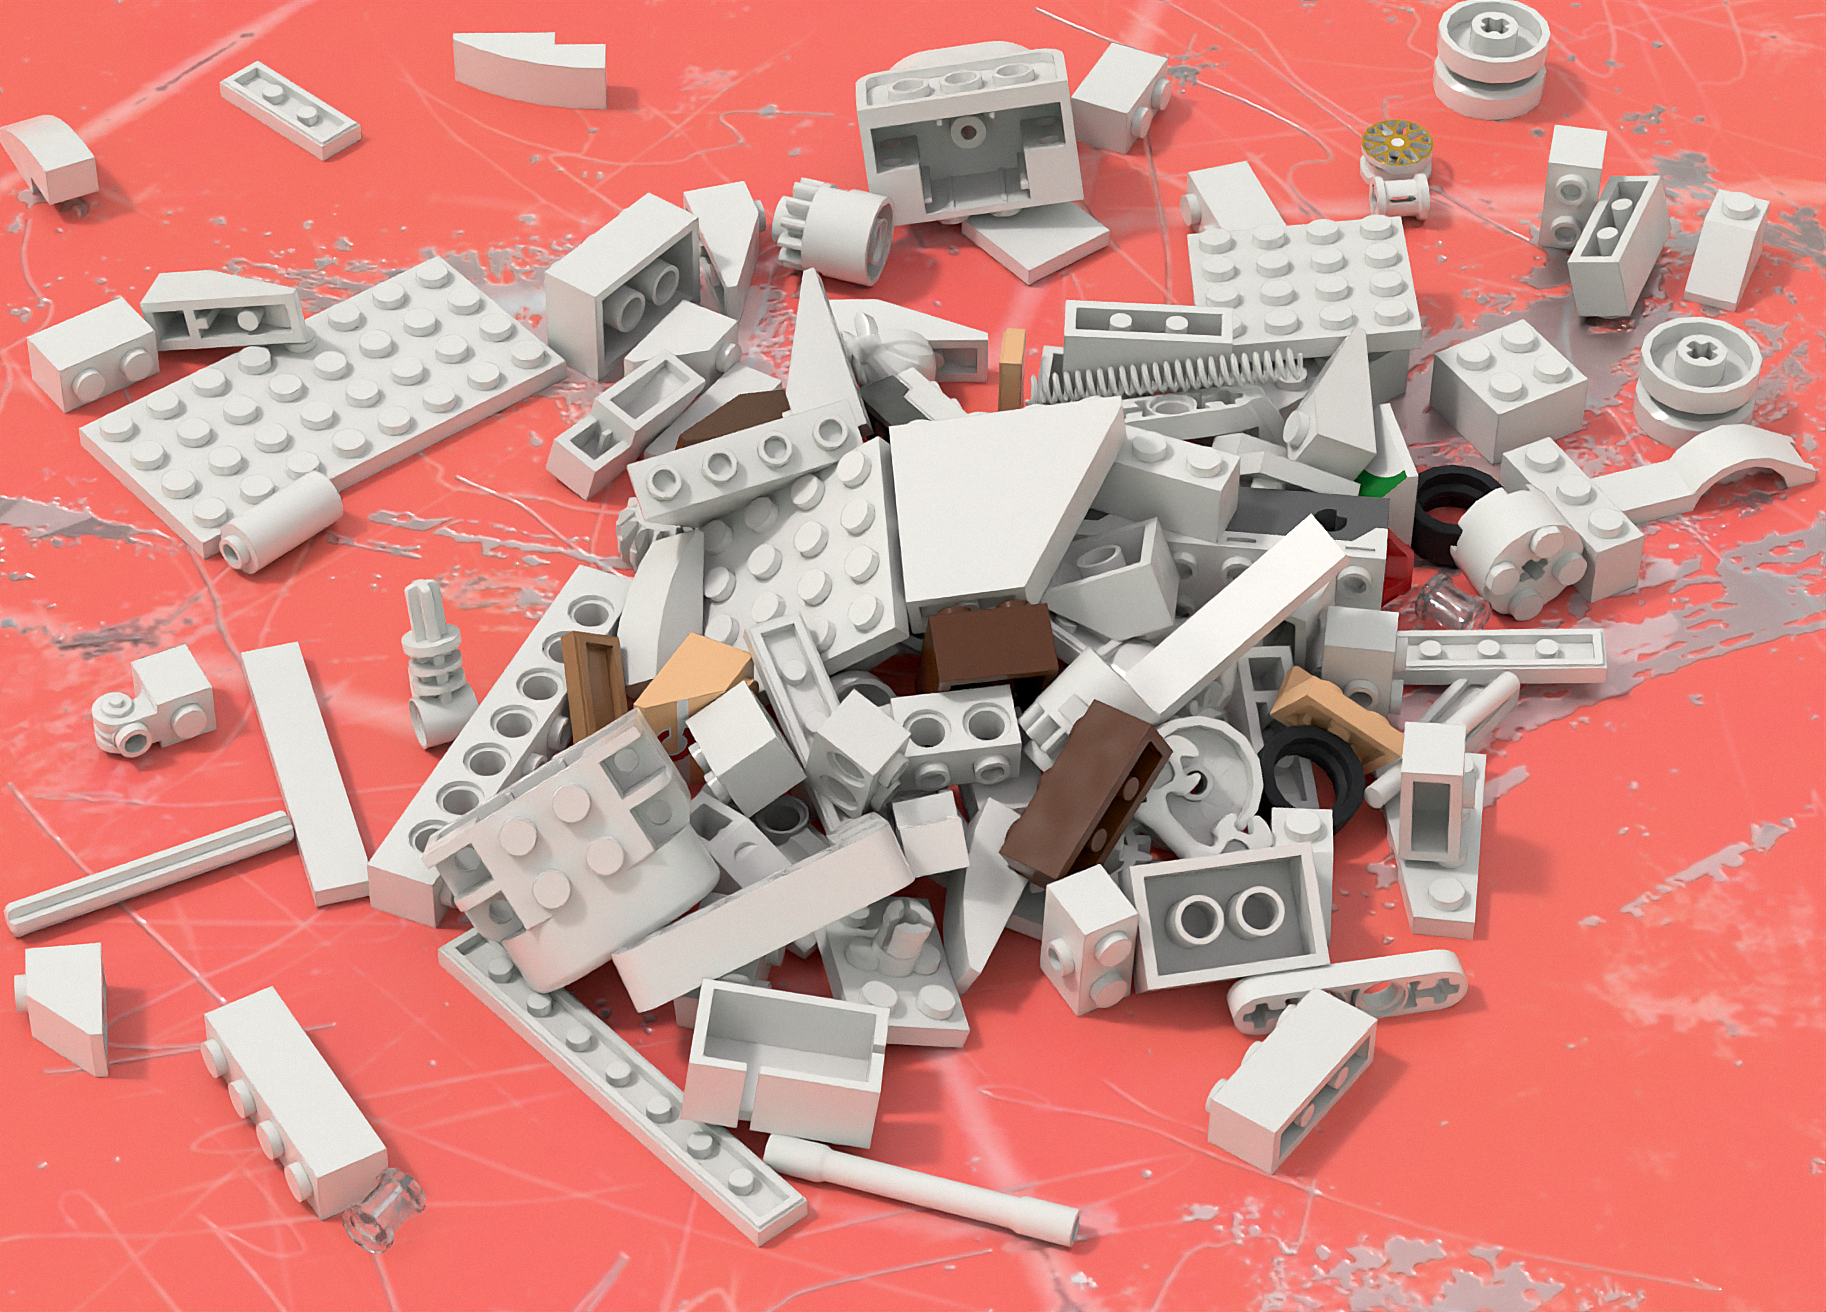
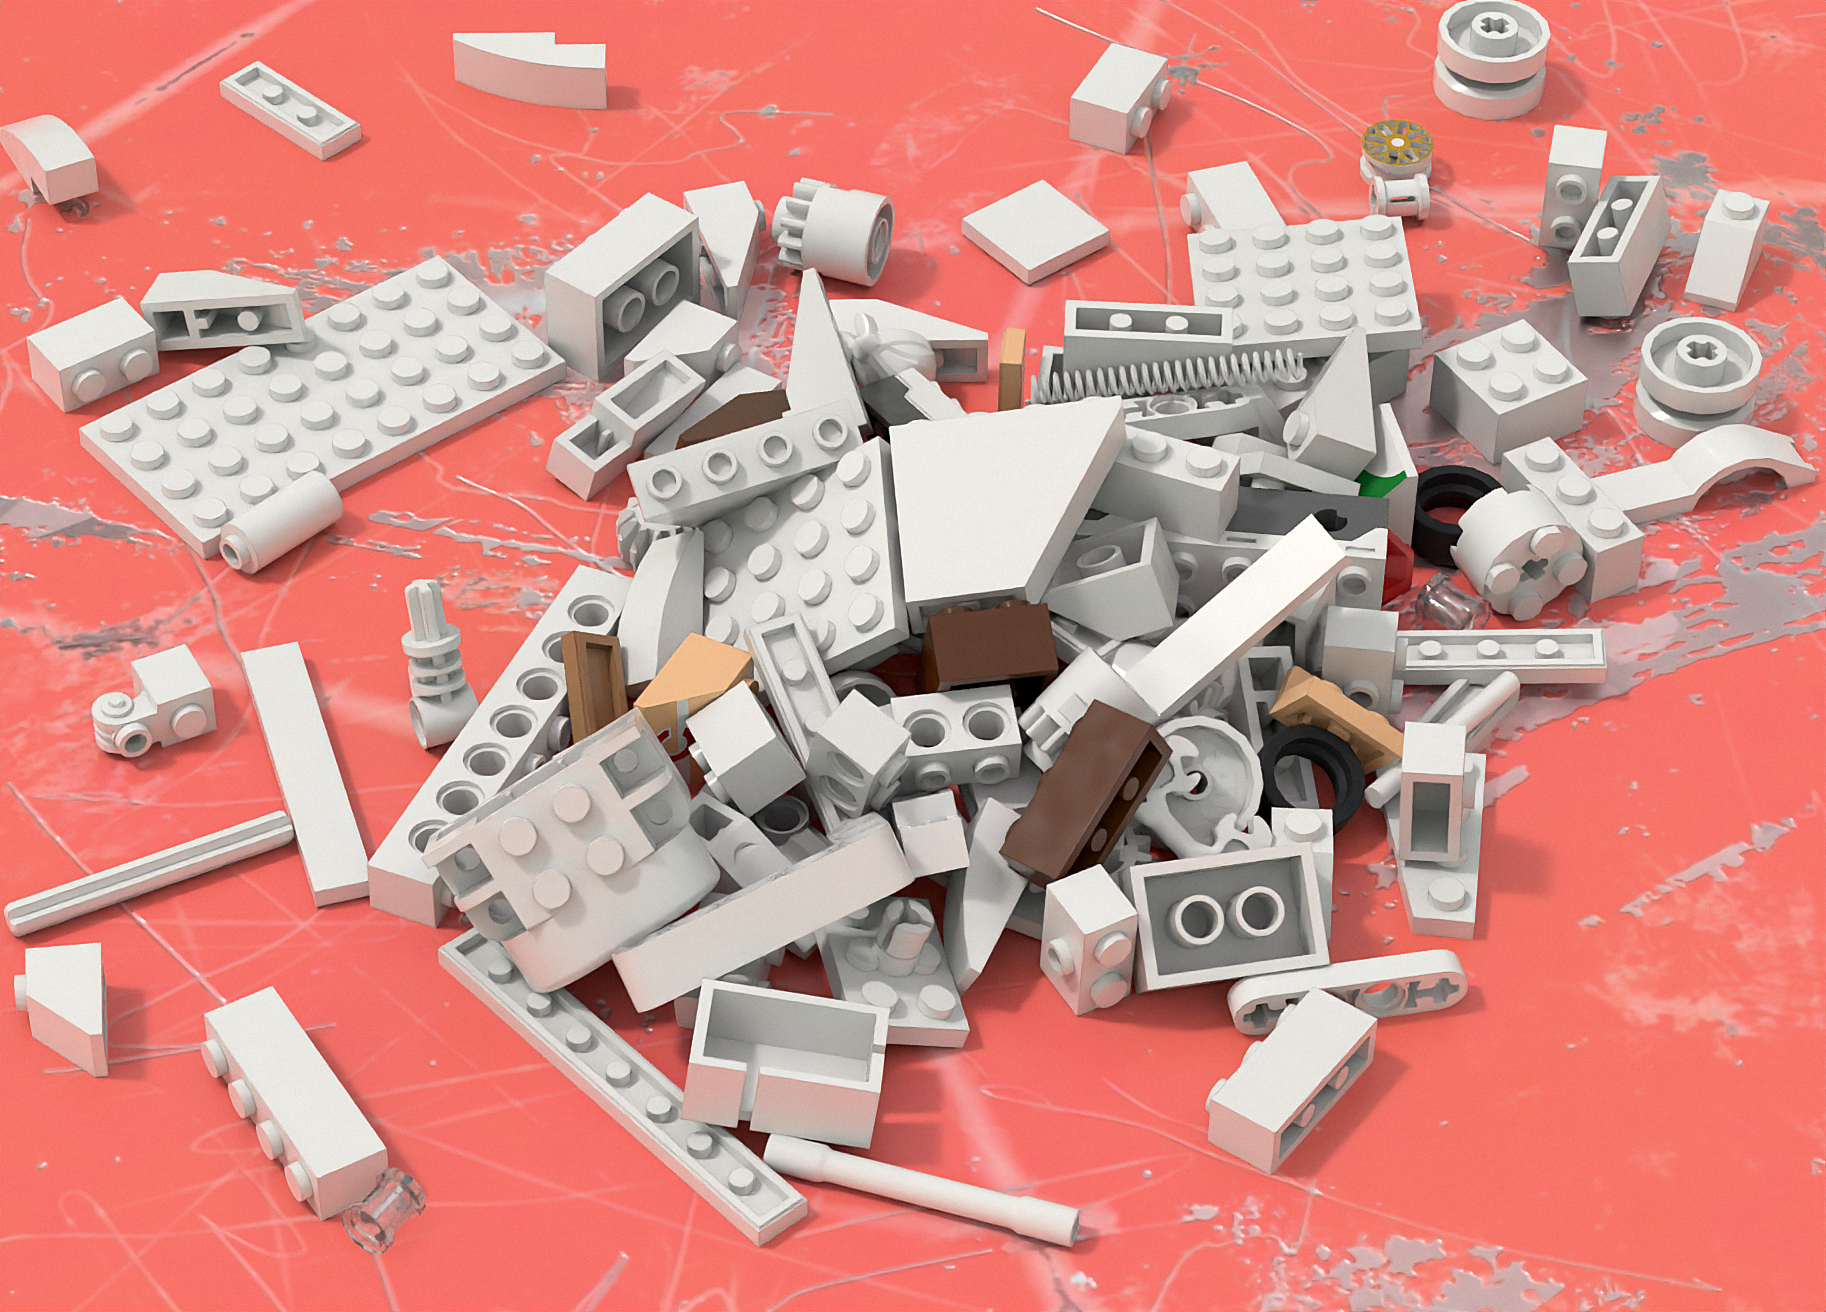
(970, 132): white brick -> none

